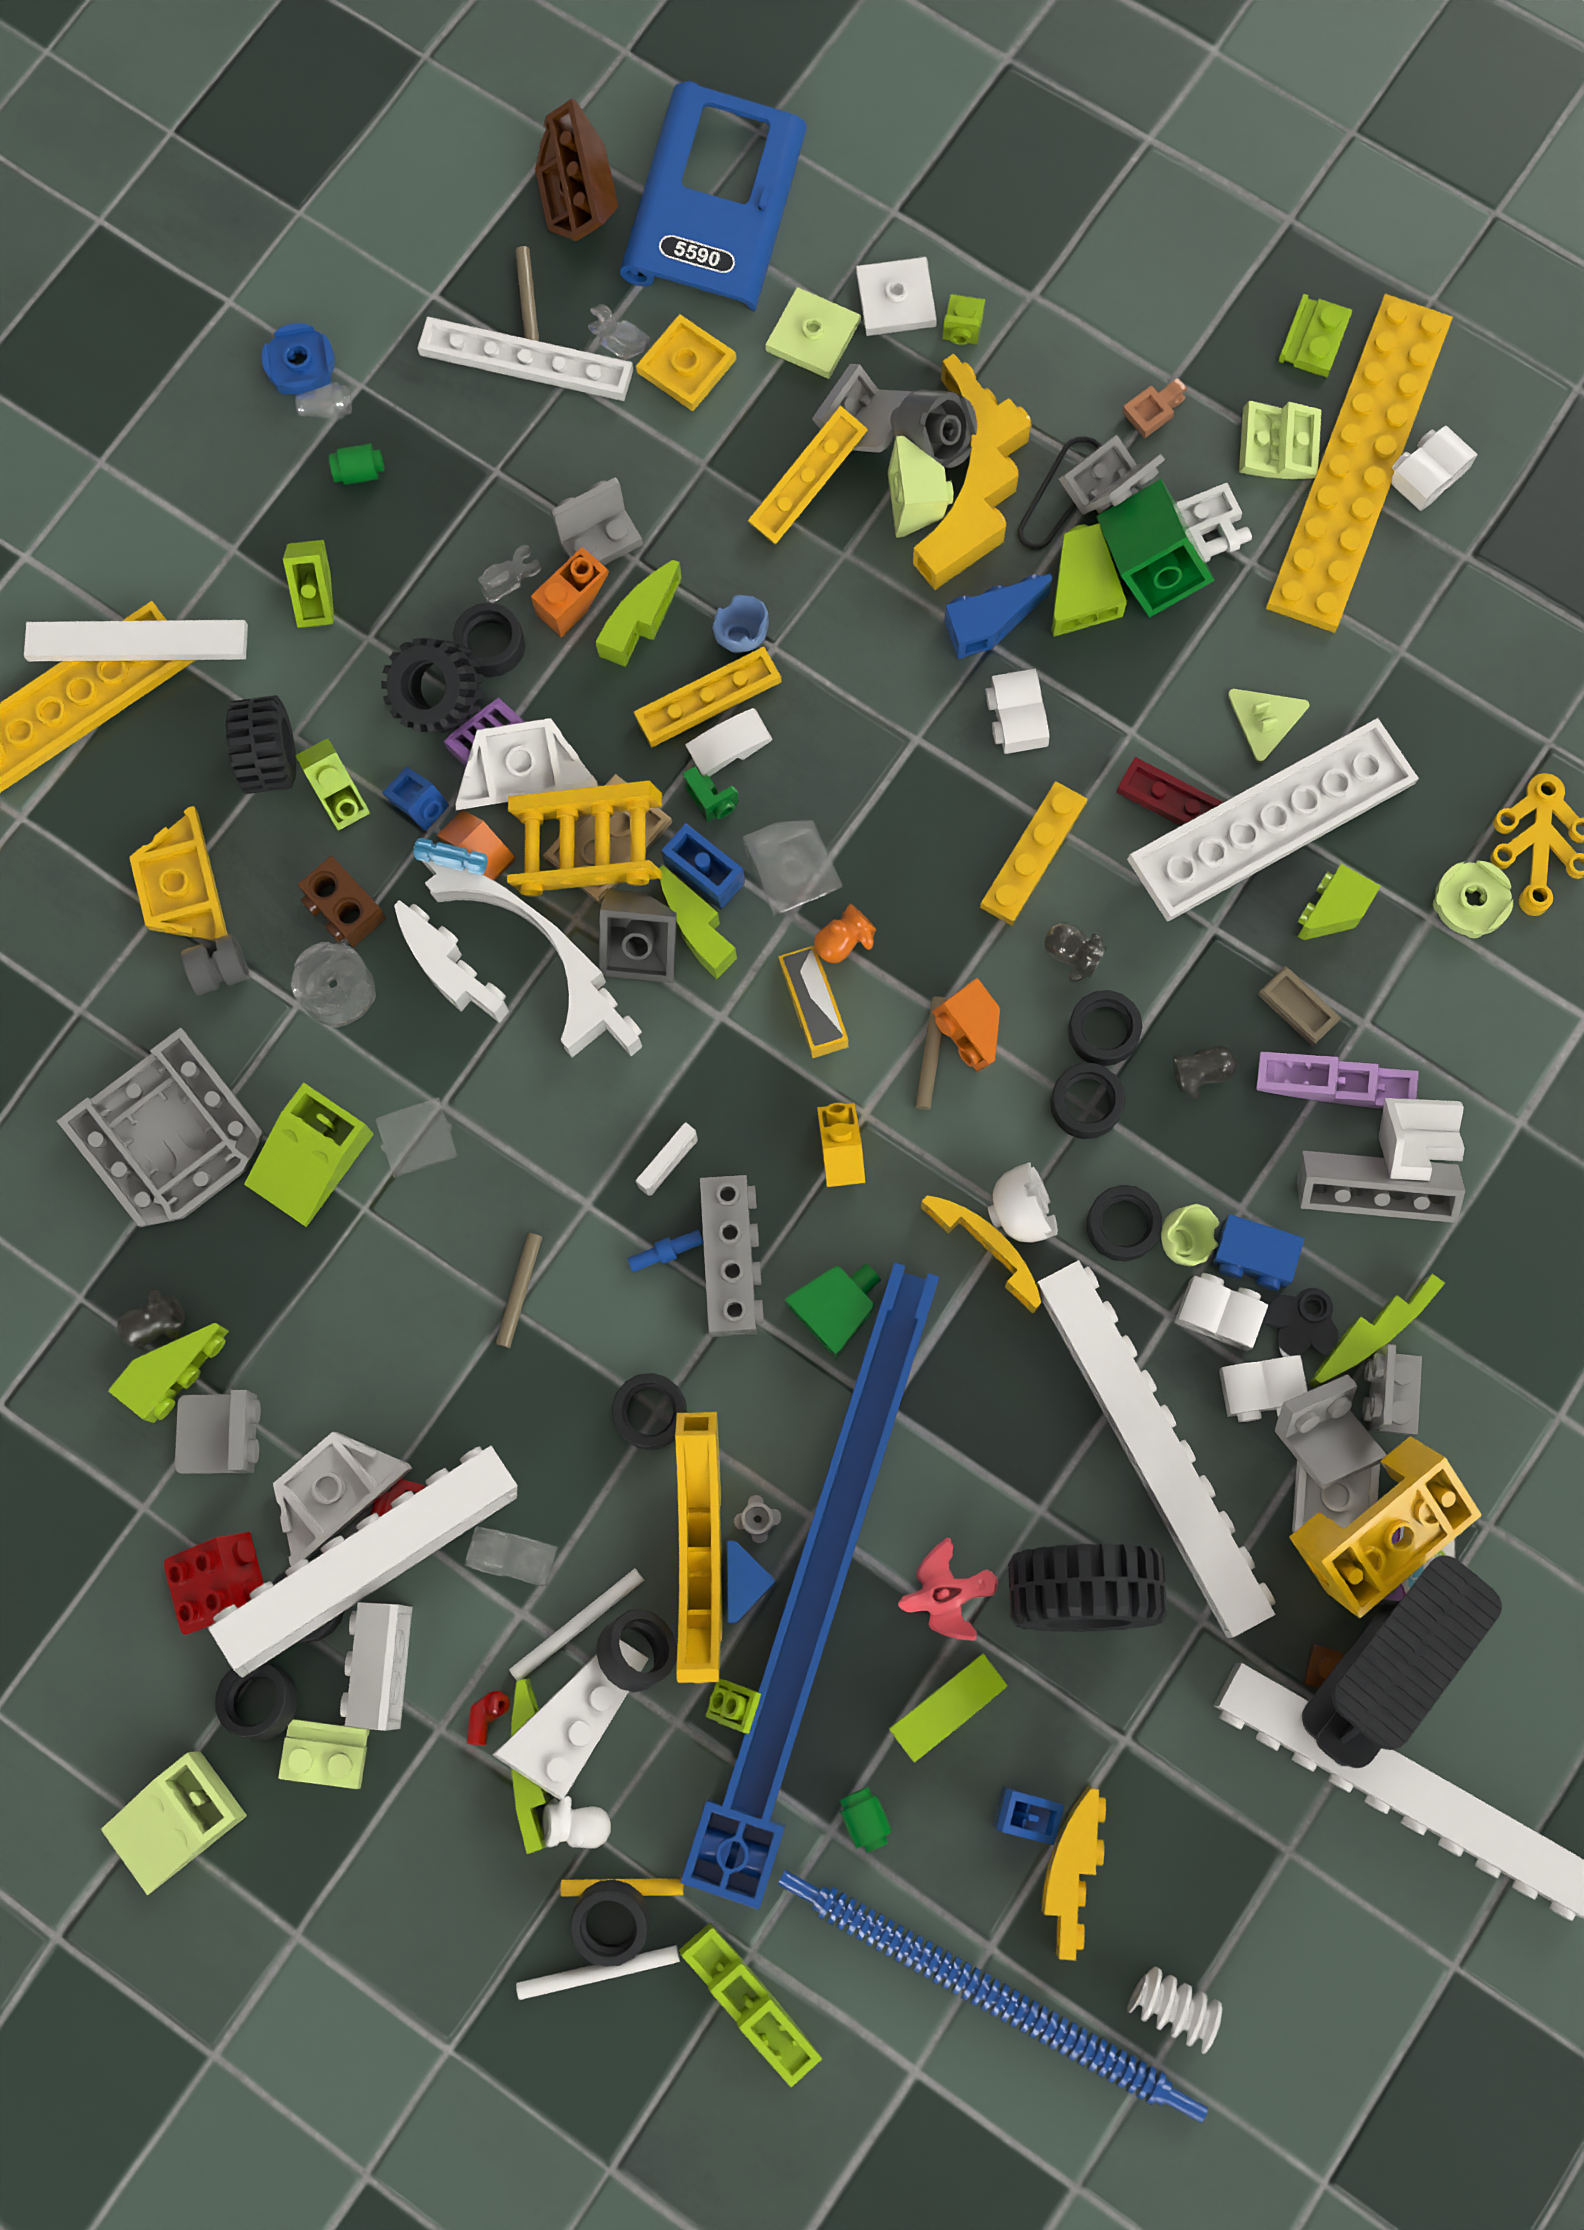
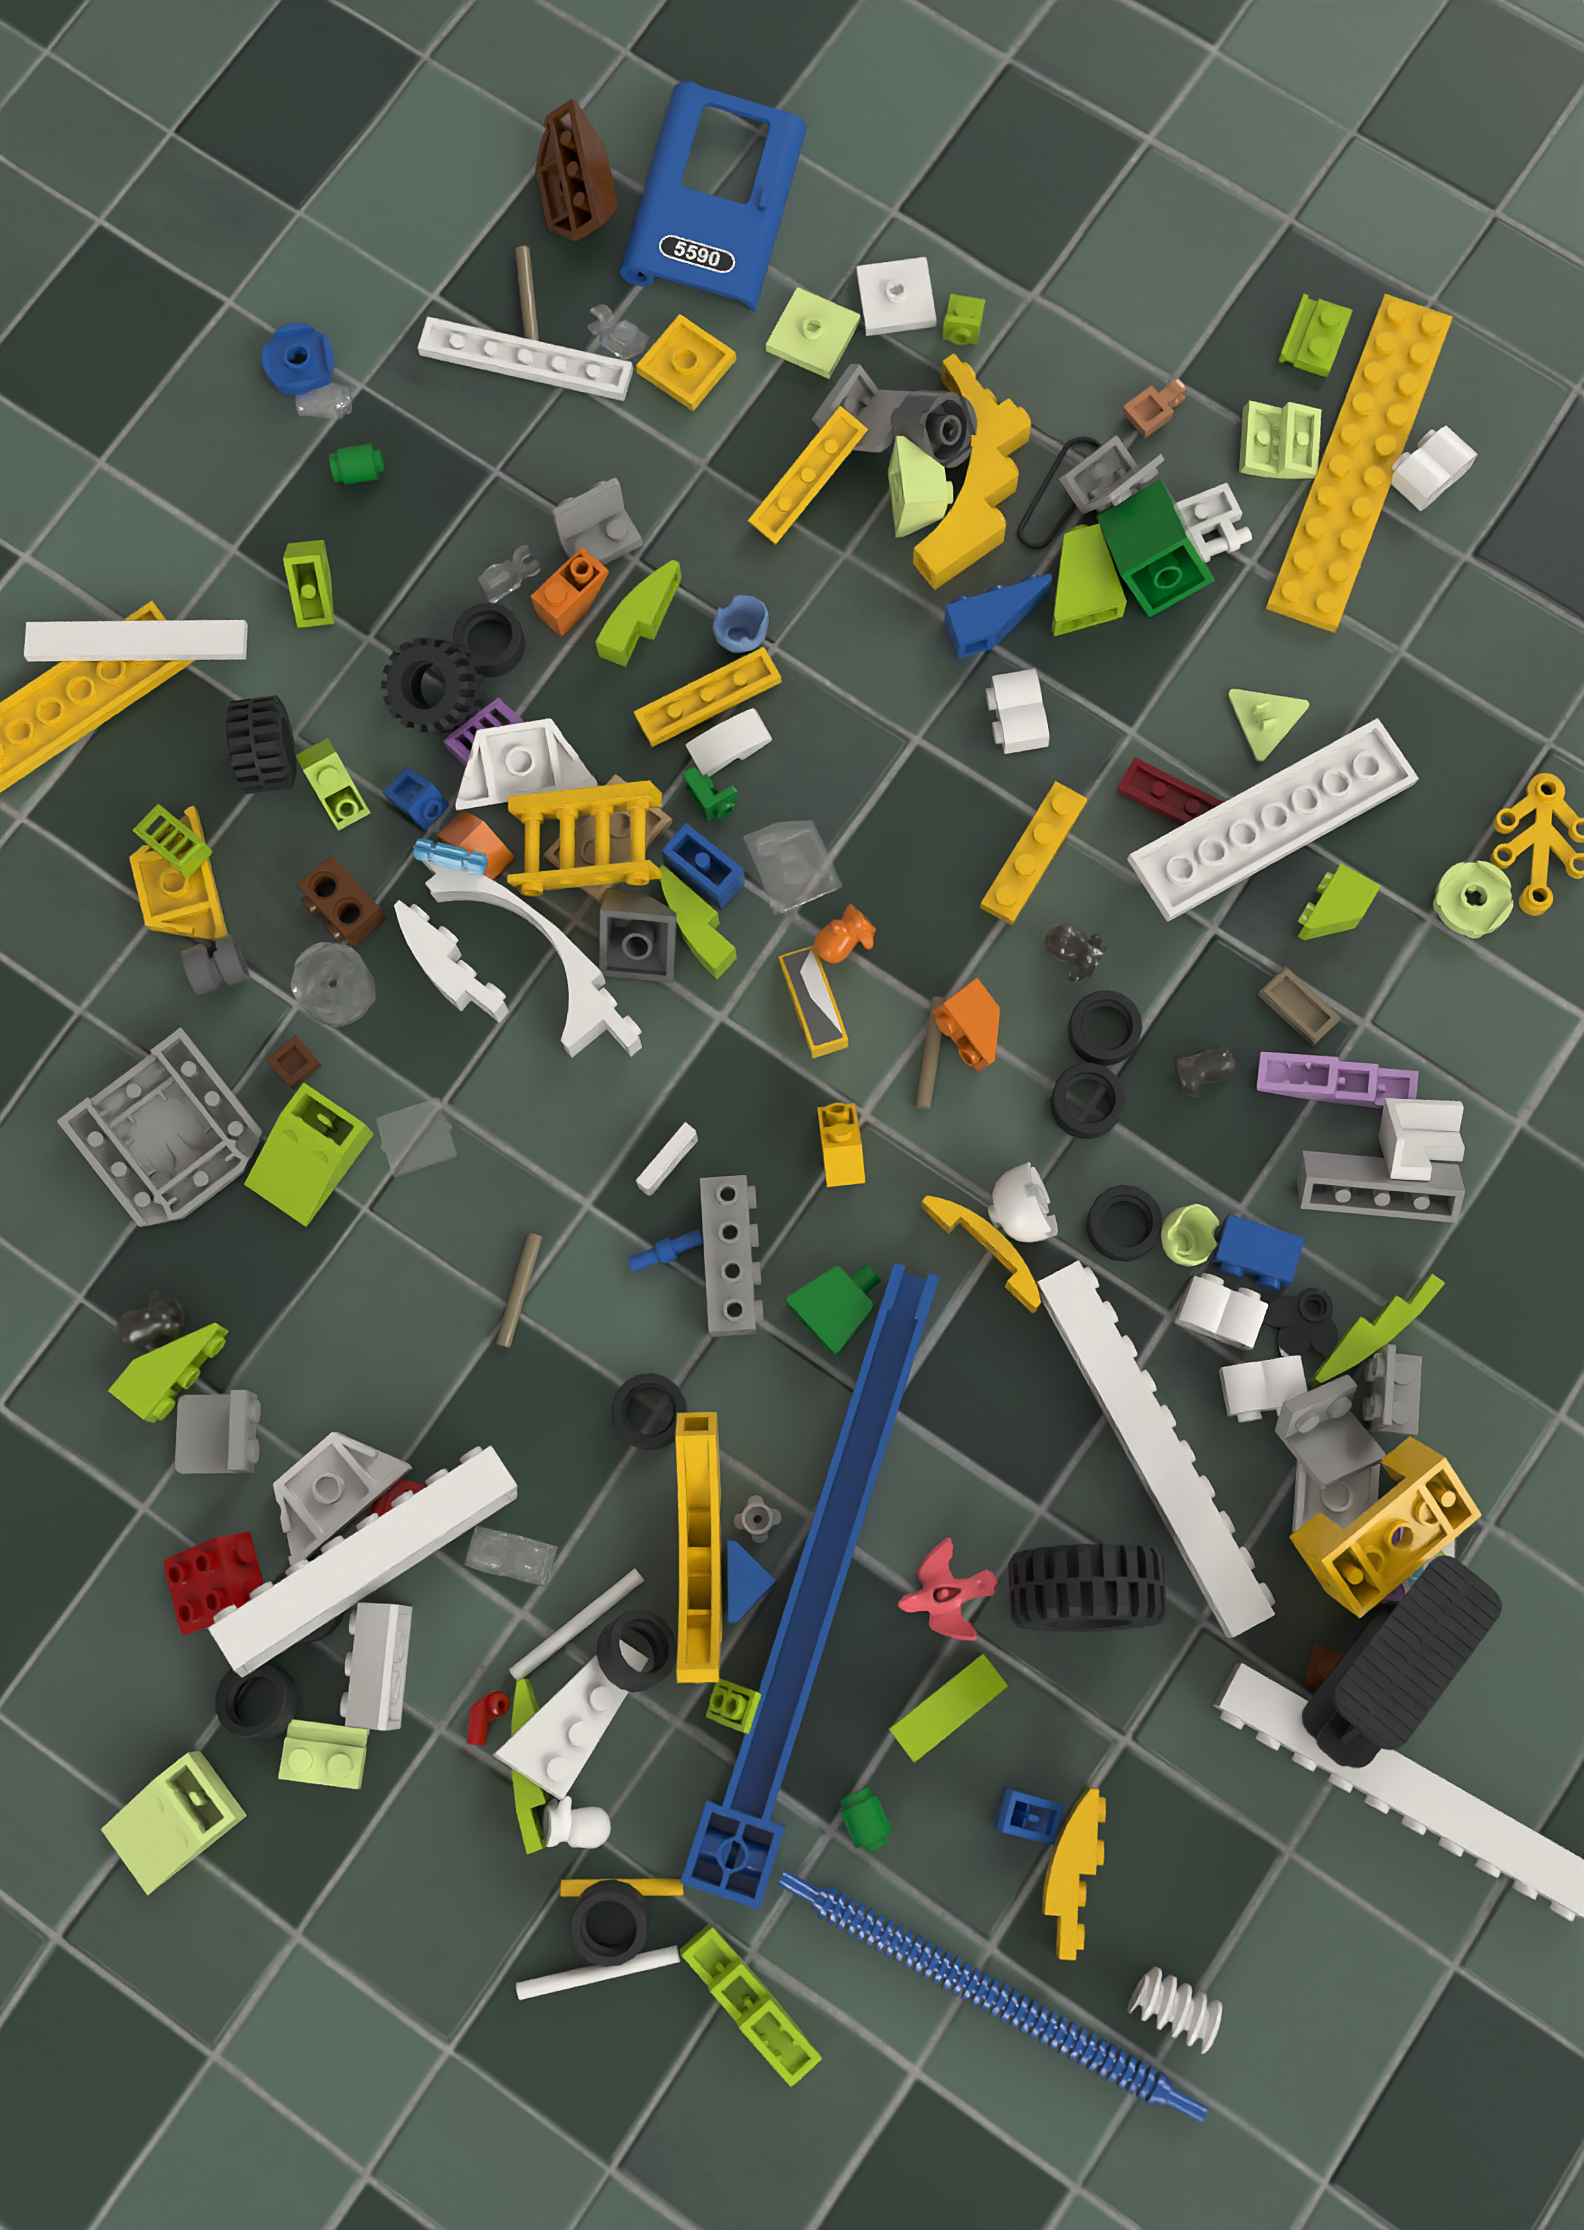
(191, 859): none -> lime slope
(294, 1062): none -> reddish brown plate

